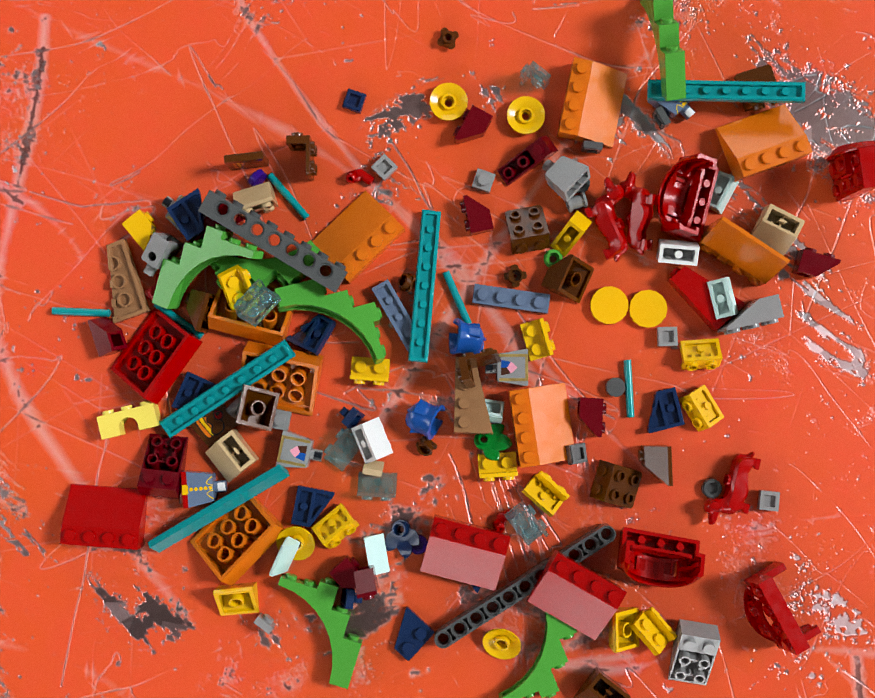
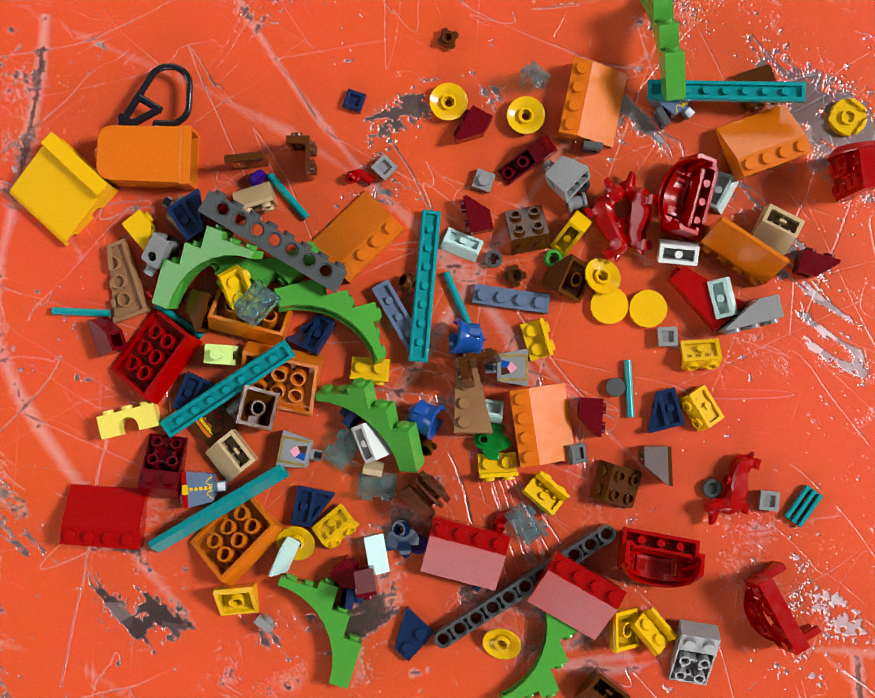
(62, 189): none -> yellow panel
(153, 154): none -> orange piece
(222, 354): none -> yellowish green torso
(282, 419): light grey plate -> none
(382, 415): none -> bright green arch
(424, 496): none -> copper wheel
(461, 244): none -> light aqua slope
(498, 262): none -> dark grey bush
(606, 271): none -> yellow dish
(809, 510): none -> teal tile
(847, 117): none -> yellow tile

